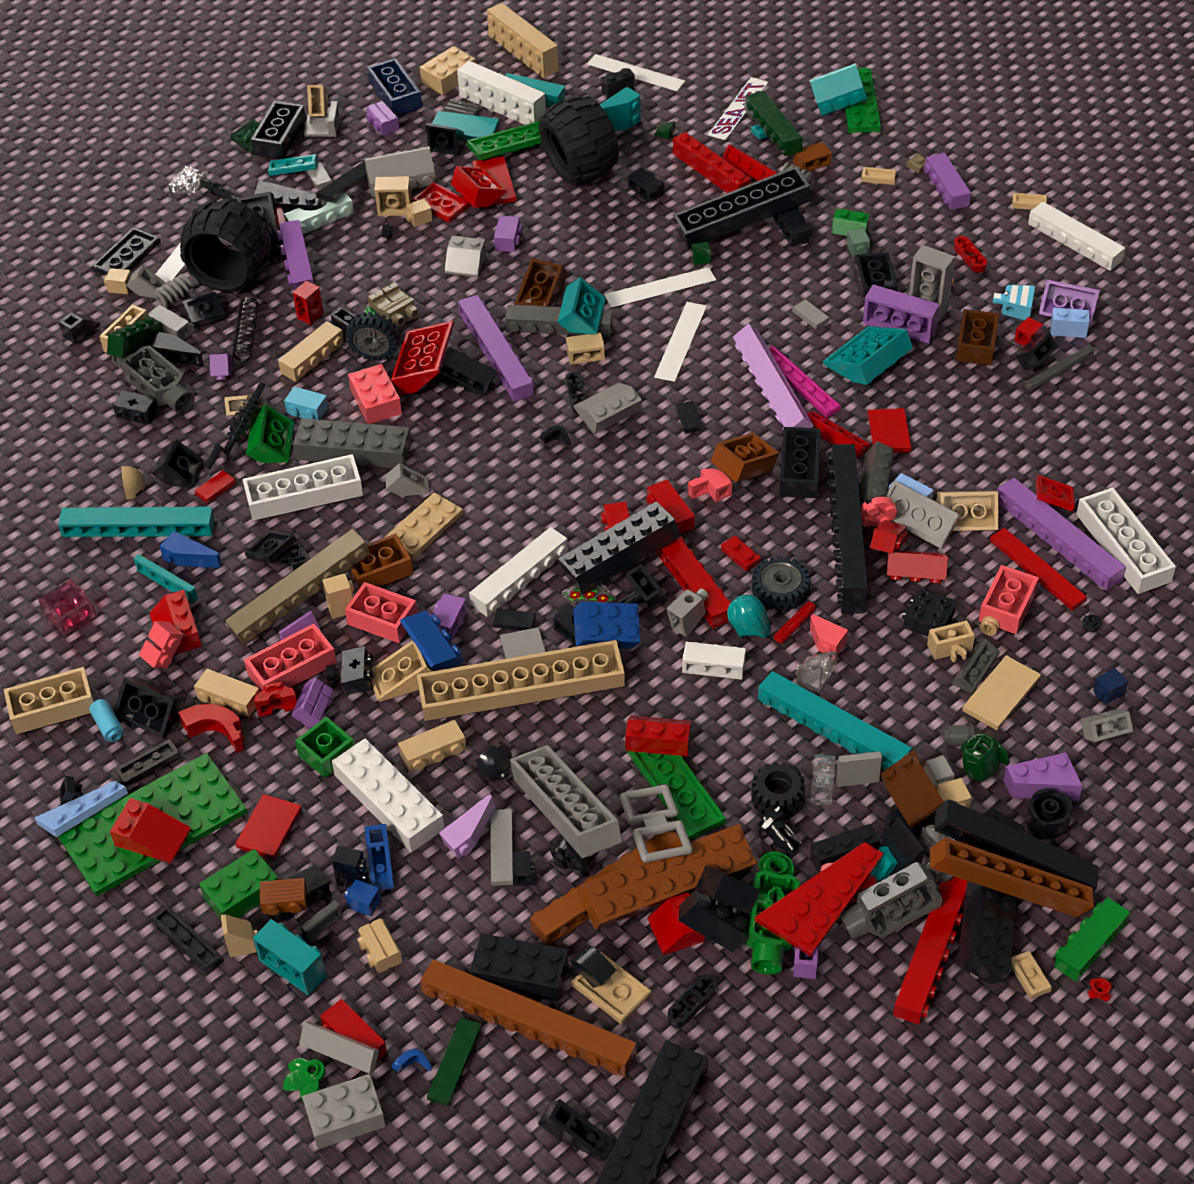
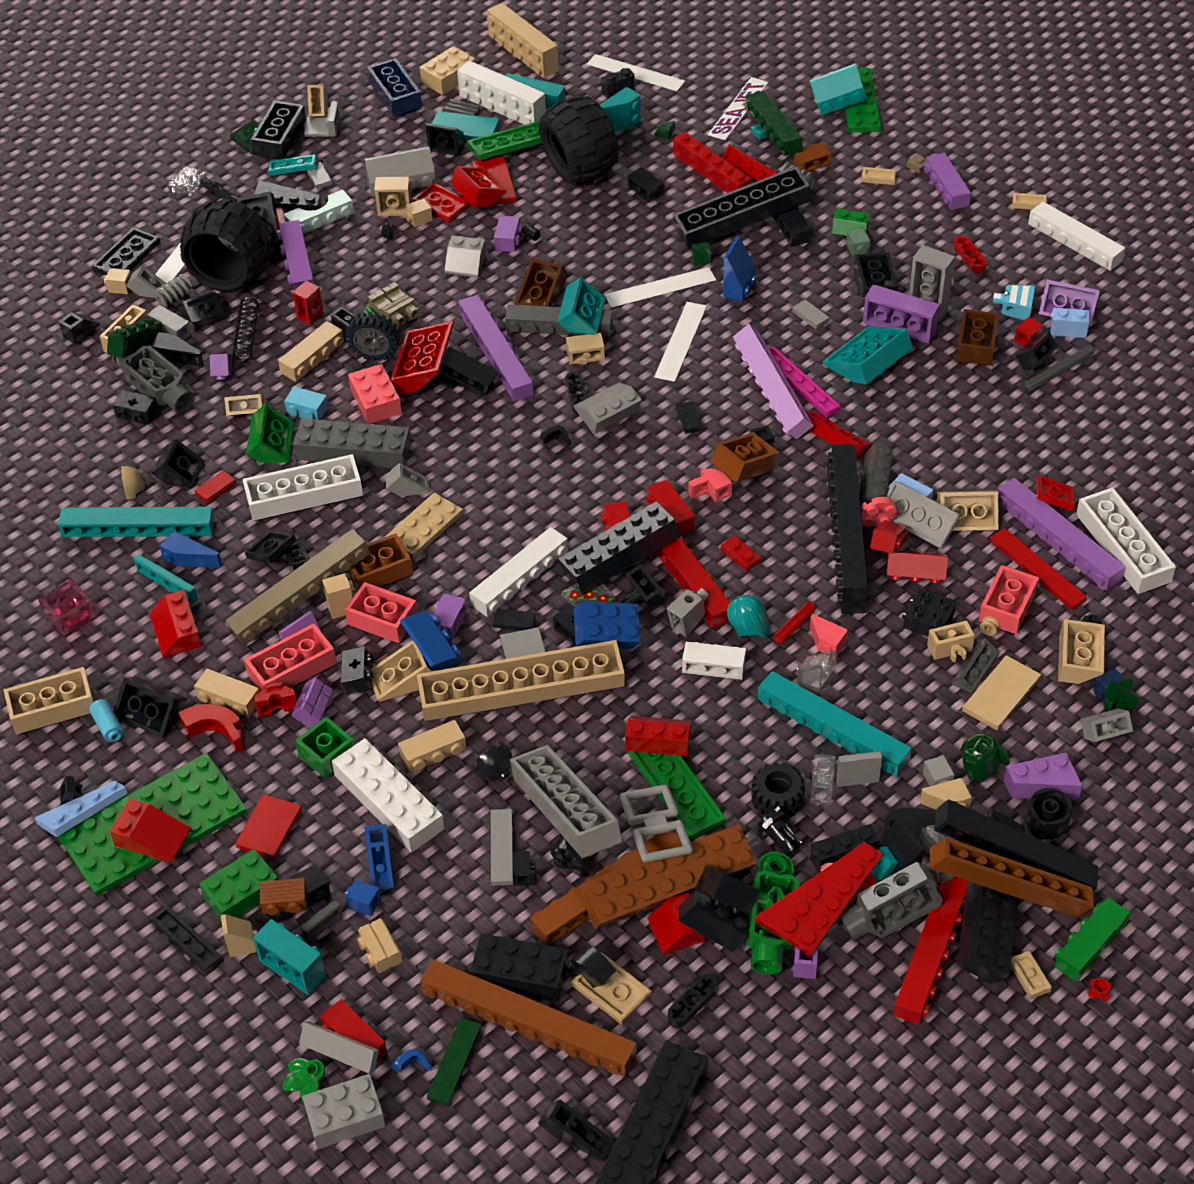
(147, 762): black plate -> none
(167, 641): coral piece -> none
(240, 425): black piece -> none
(332, 672): black plate -> none
(343, 183): black tile -> none
(349, 866): black brick -> none
(382, 118): medium lavender brick -> none
(465, 831): lavender slope -> none
(531, 232): none -> black hinge
(738, 272): none -> blue slope
(764, 433): none -> black plate
(781, 583): wheel -> none
(800, 462): black brick -> none
(890, 428): red tile -> none
(913, 788): reddish brown slope -> none
(957, 734): dark grey brick -> none
(1080, 651): none -> tan slope
(1120, 695): none -> dark green plate

